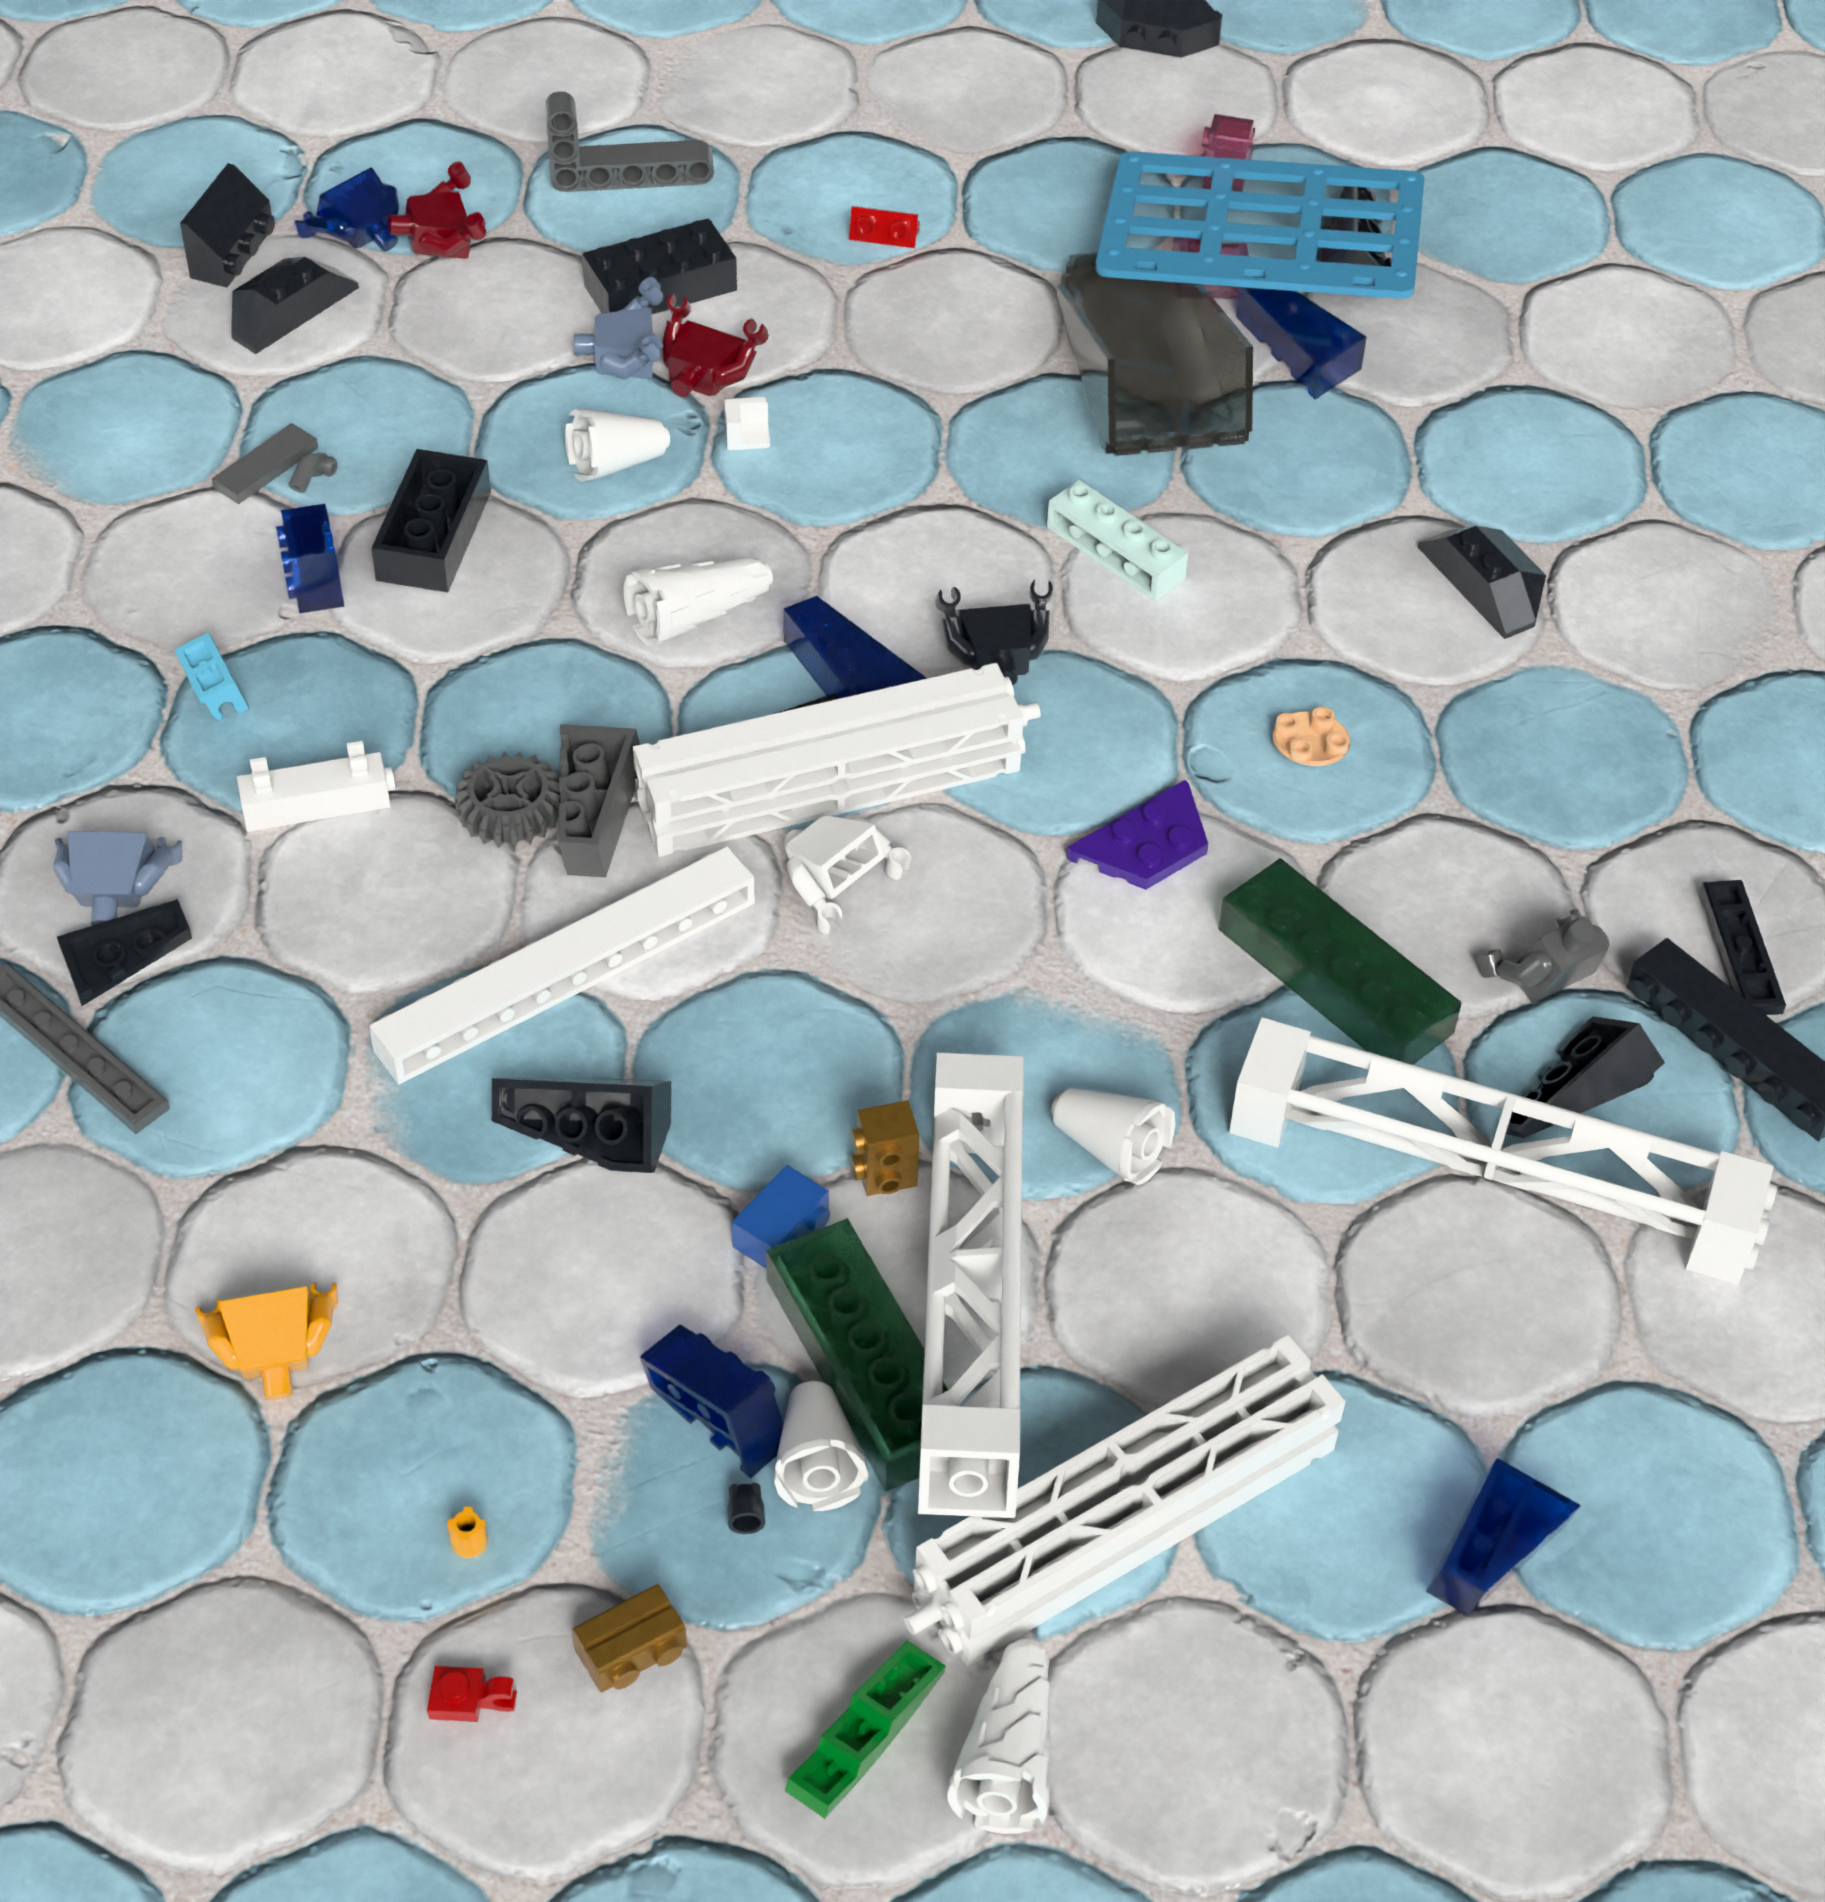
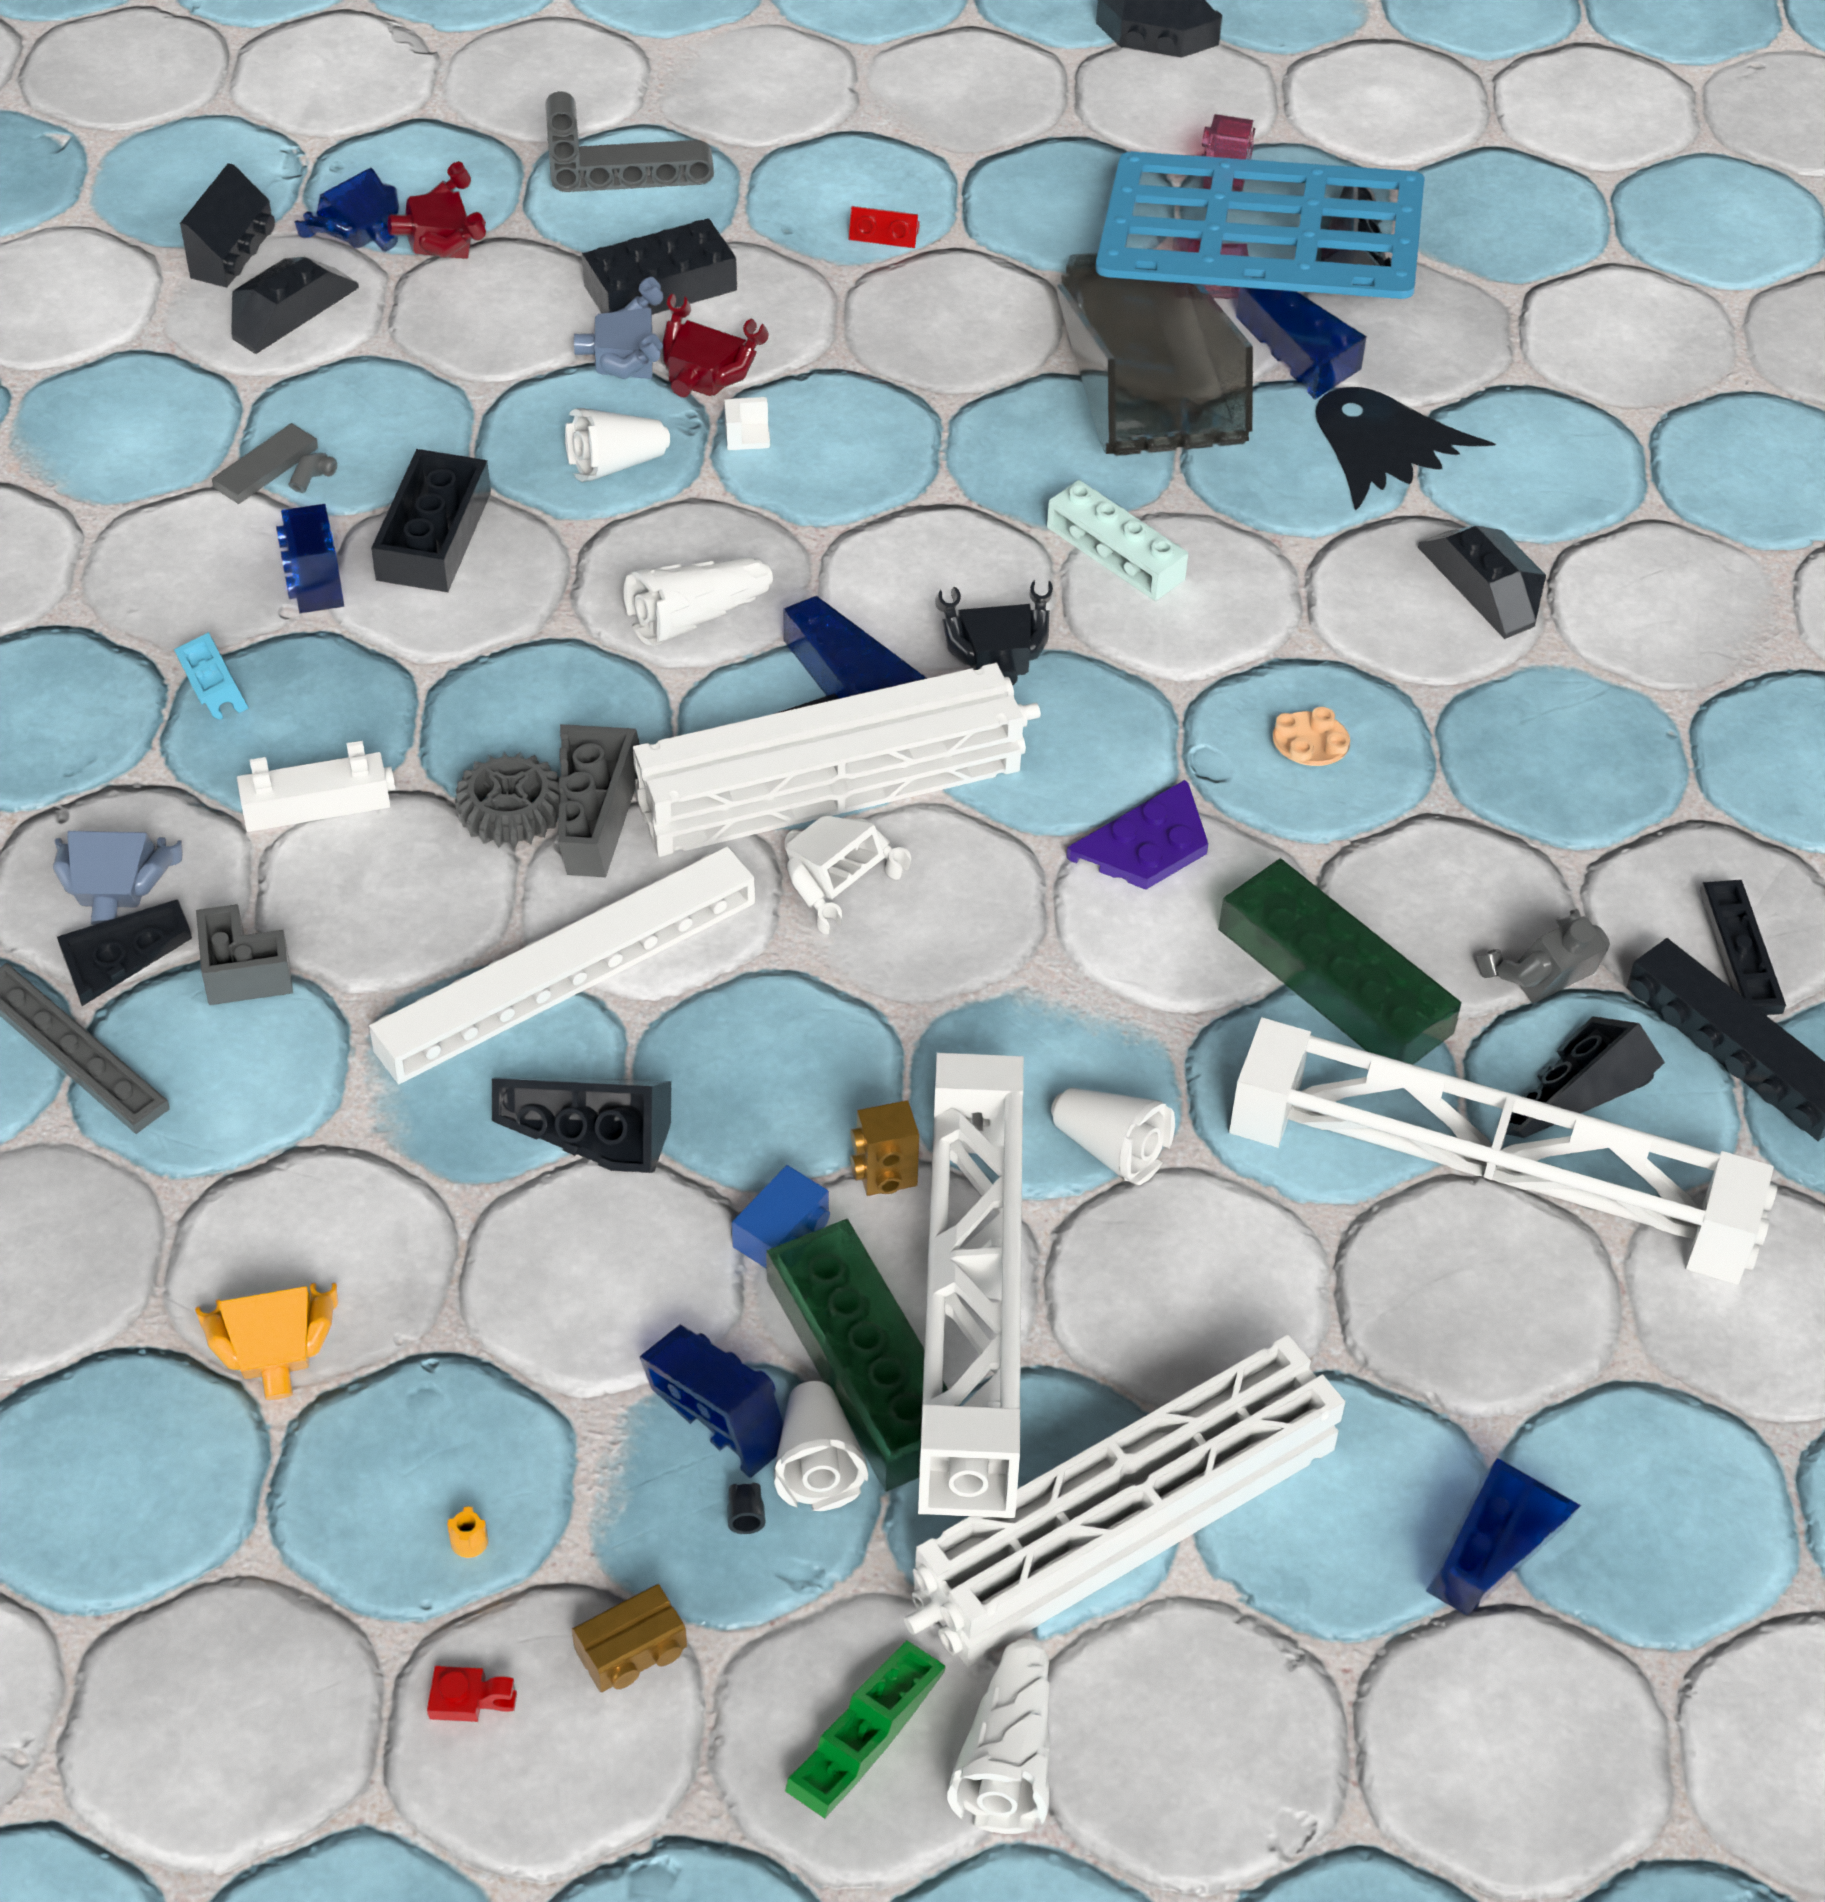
(240, 964): none -> dark grey brick
(1384, 438): none -> black piece

